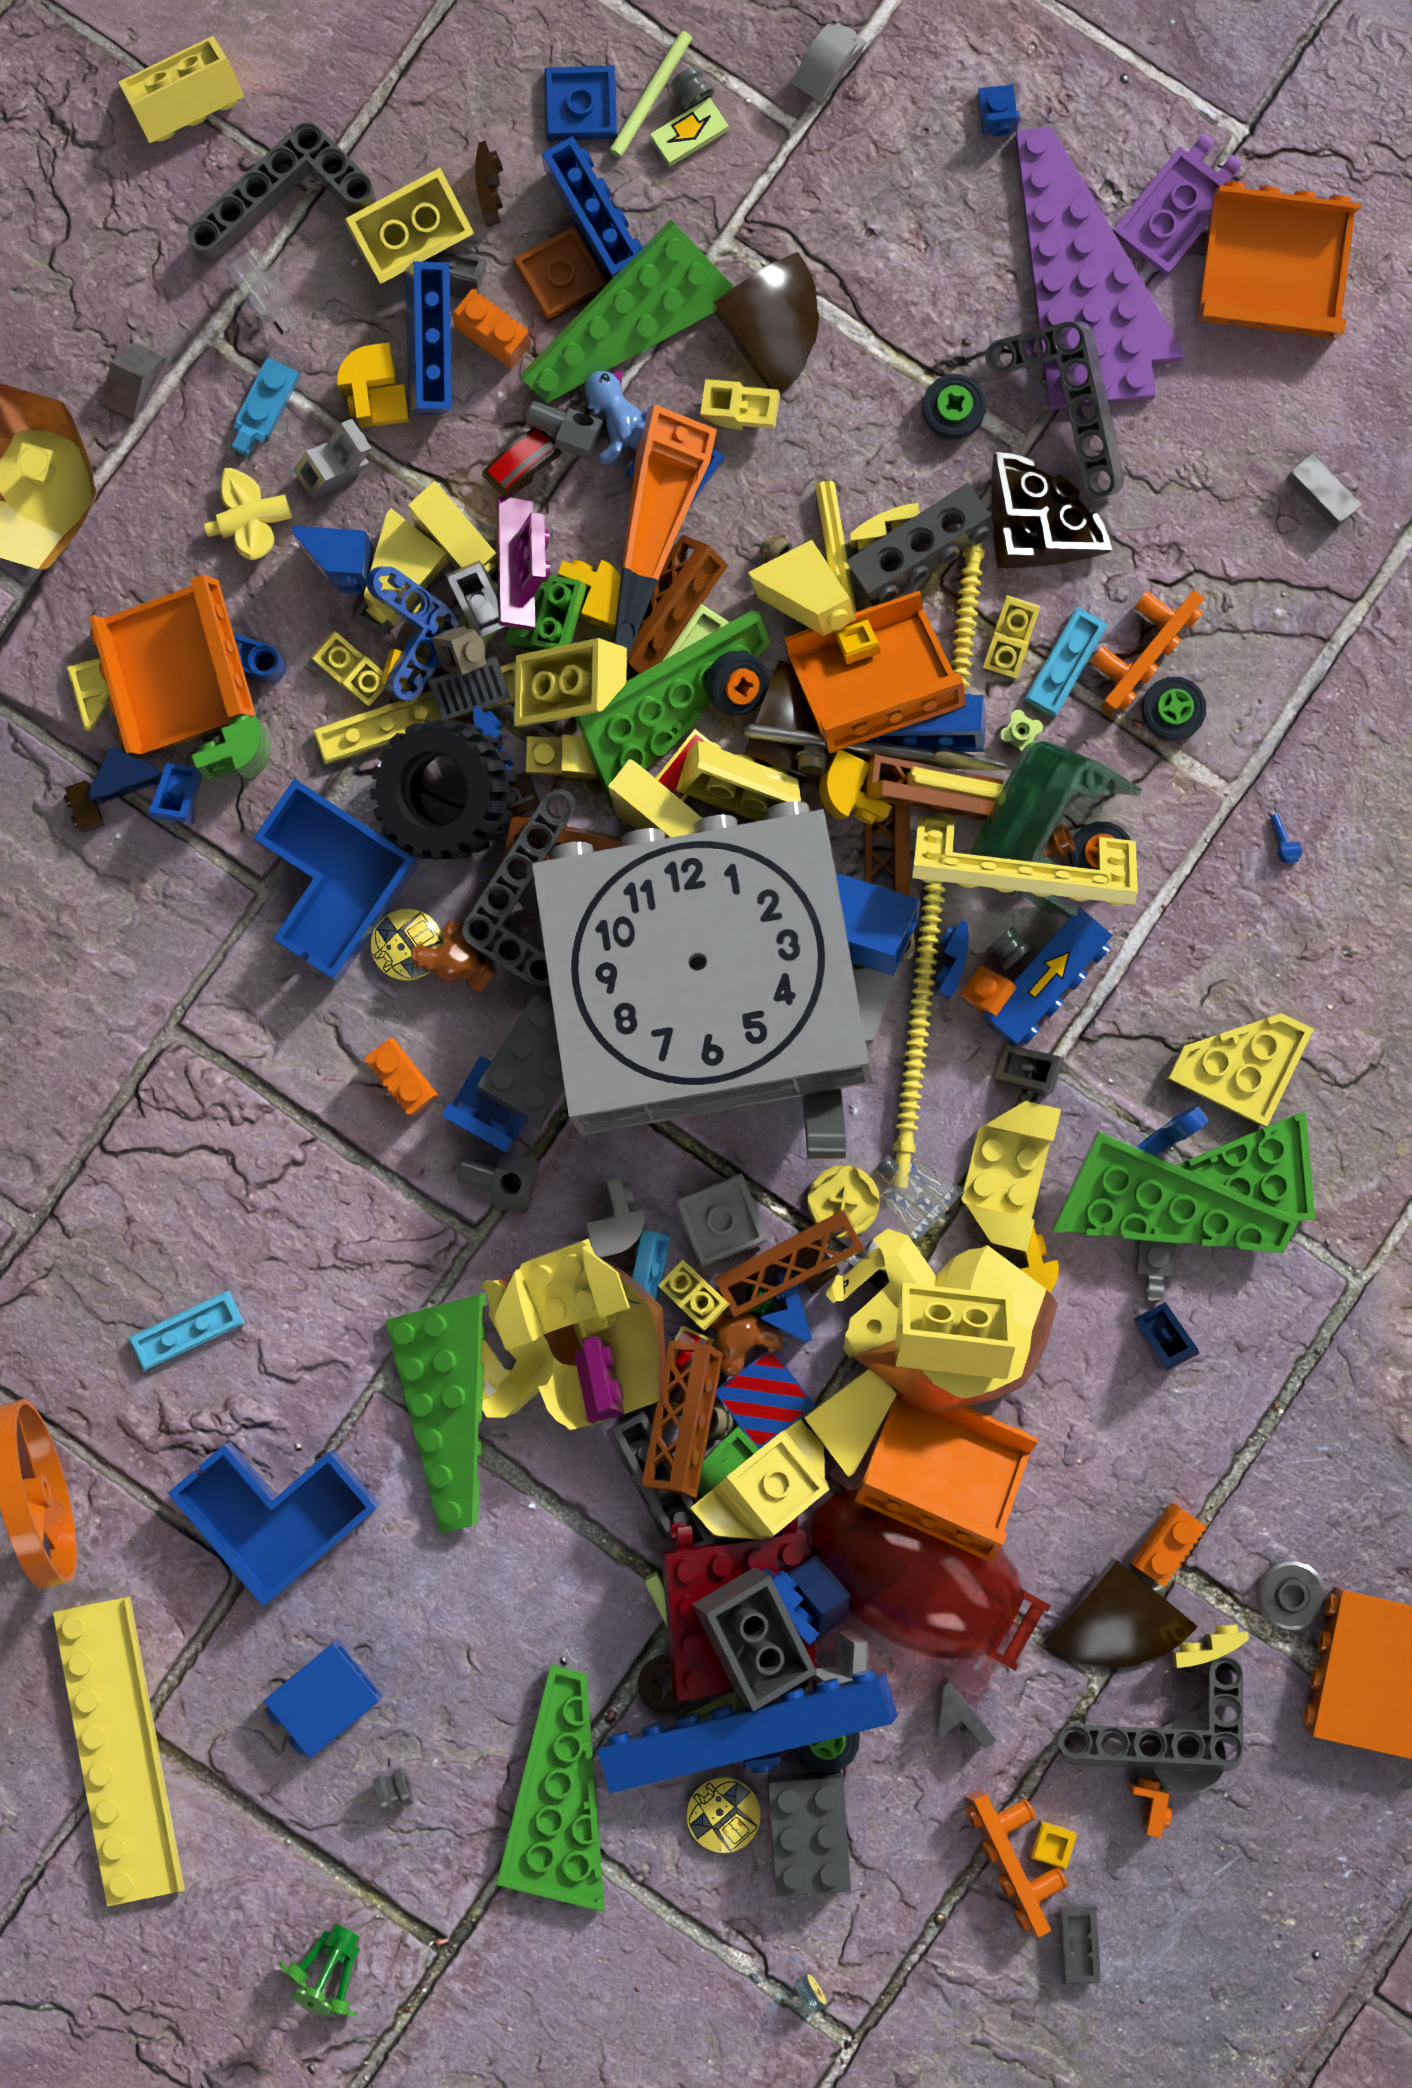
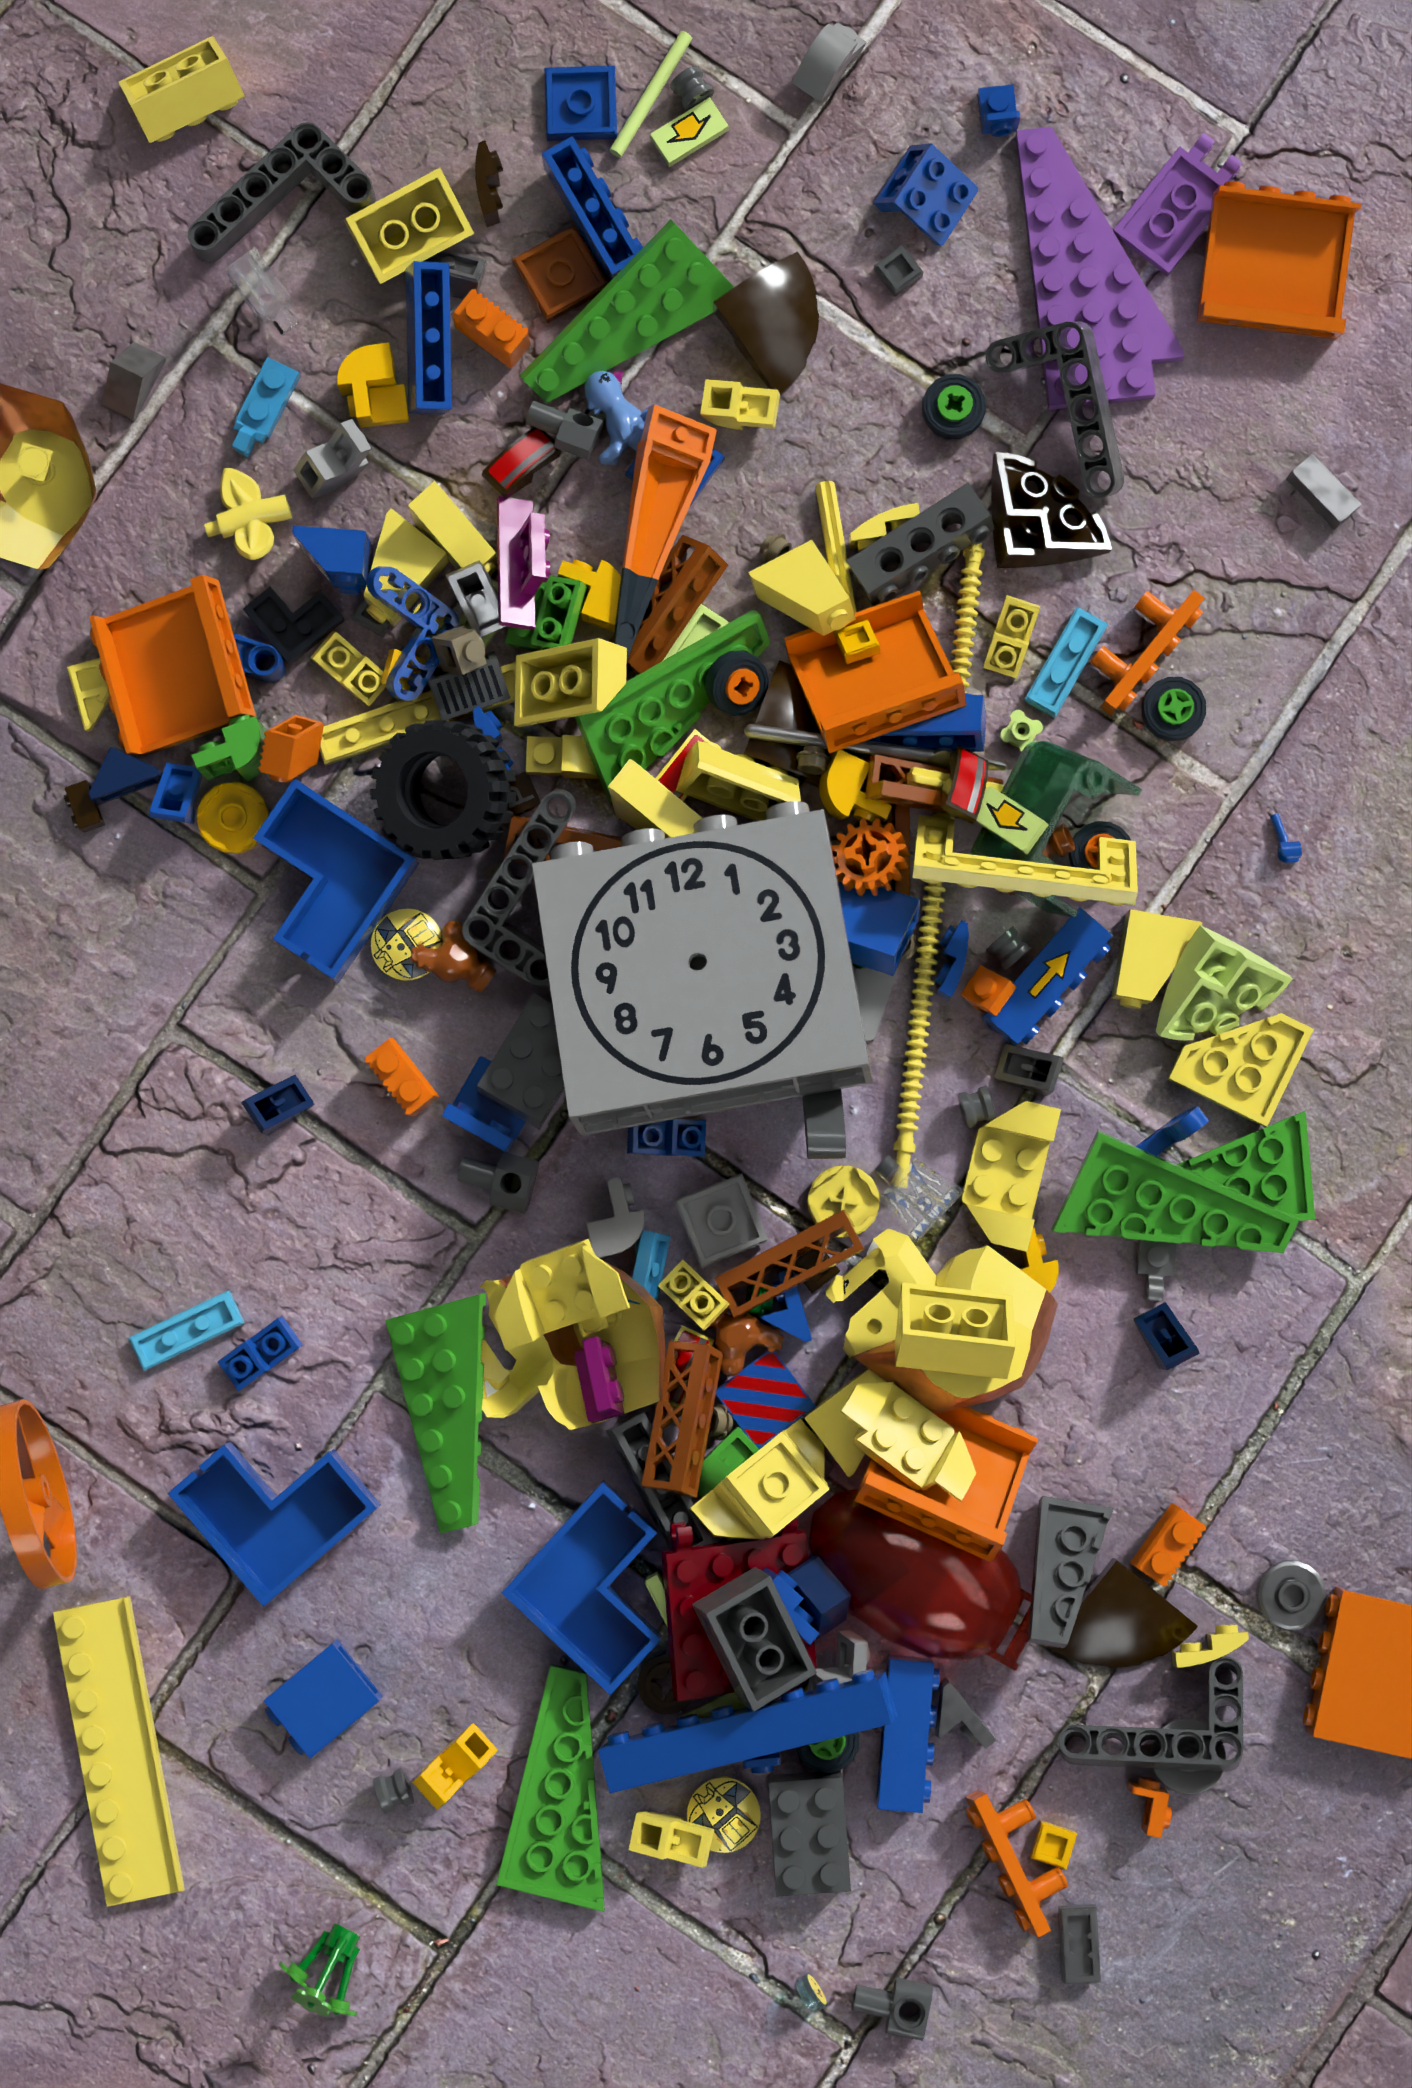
(231, 817): none -> yellow tile
(260, 1353): none -> blue slope
(278, 1105): none -> dark blue slope
(291, 748): none -> orange brick
(293, 632): none -> black plate
(454, 1765): none -> yellow brick
(569, 1590): none -> blue piece
(668, 1138): none -> blue slope
(671, 1837): none -> light yellow brick
(883, 861): none -> orange gear
(887, 2005): none -> dark grey piece
(898, 270): none -> dark grey tile
(905, 1741): none -> blue brick
(909, 1439): none -> light yellow piece
(927, 192): none -> blue bracket
(966, 785): none -> slope
(976, 1106): none -> dark grey wheel
(1010, 820): none -> yellowish green tile
(1064, 1557): none -> dark grey wing
(1148, 955): none -> light yellow slope
(1216, 985): none -> yellowish green brick

